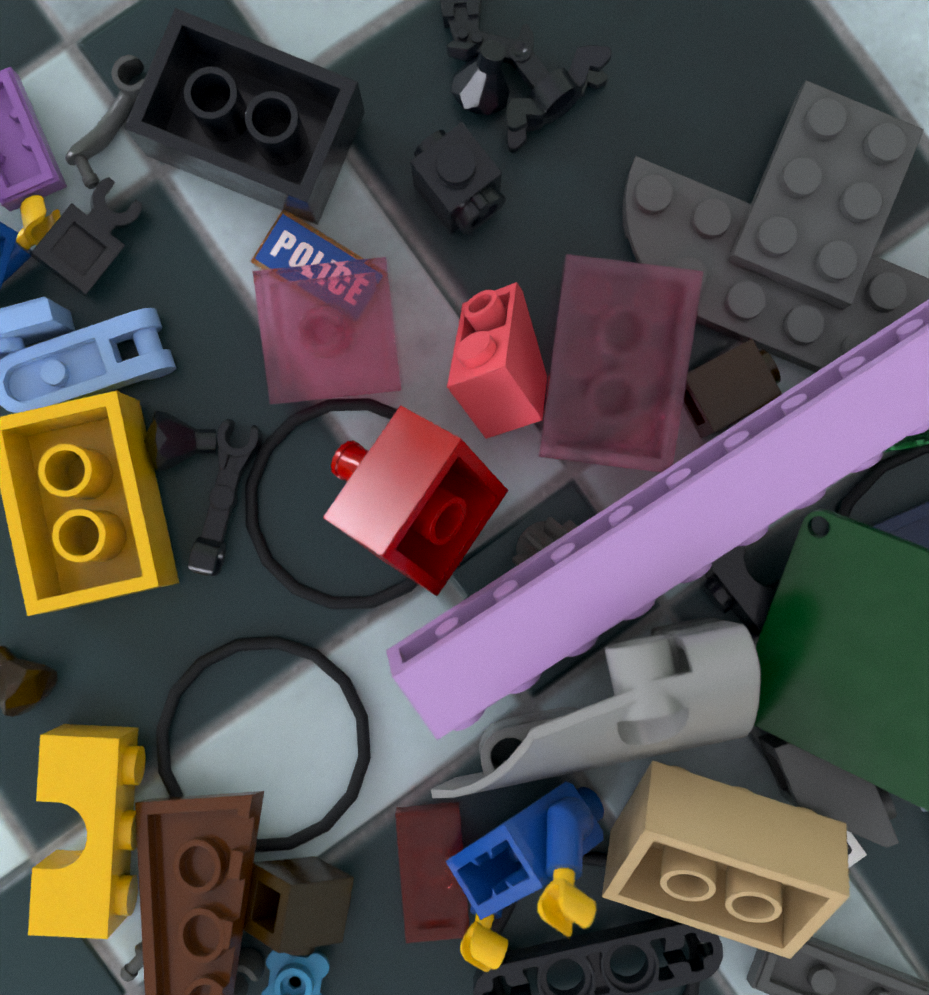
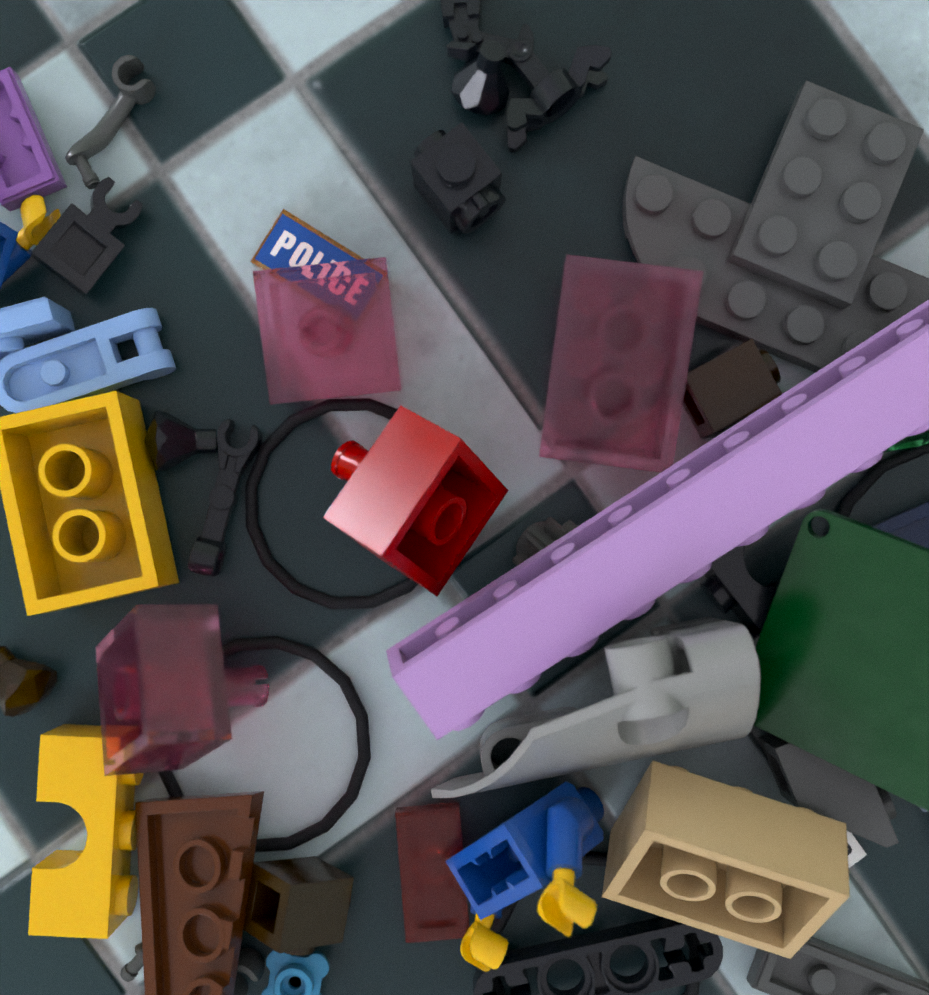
(168, 688): none -> clear pink brick
(246, 116): black brick -> none
(498, 363): coral slope -> none

